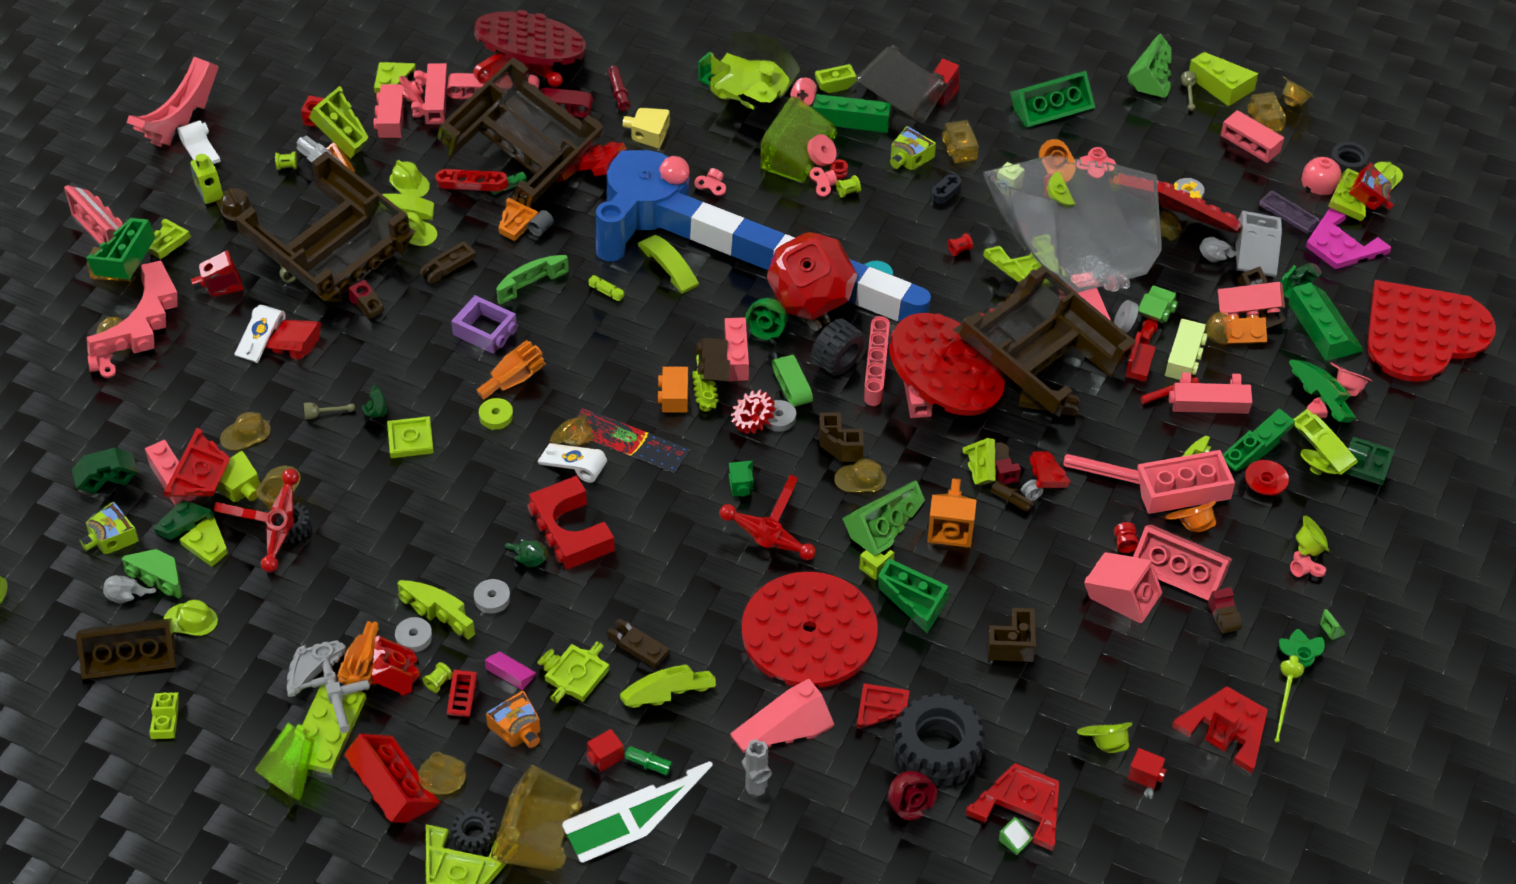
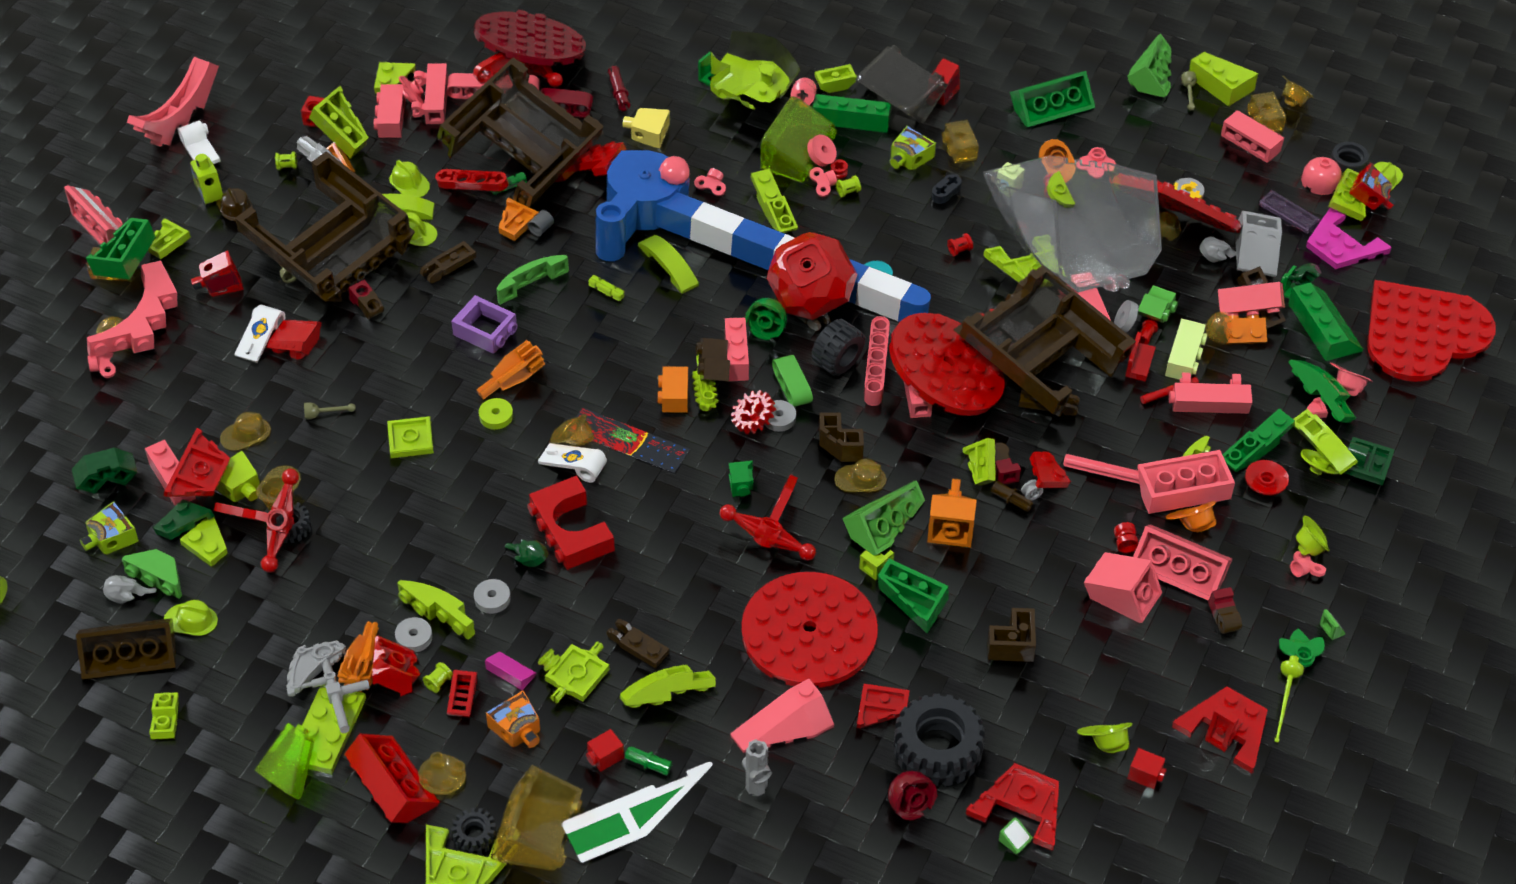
(377, 406): dark green piece -> none
(772, 202): none -> lime slope

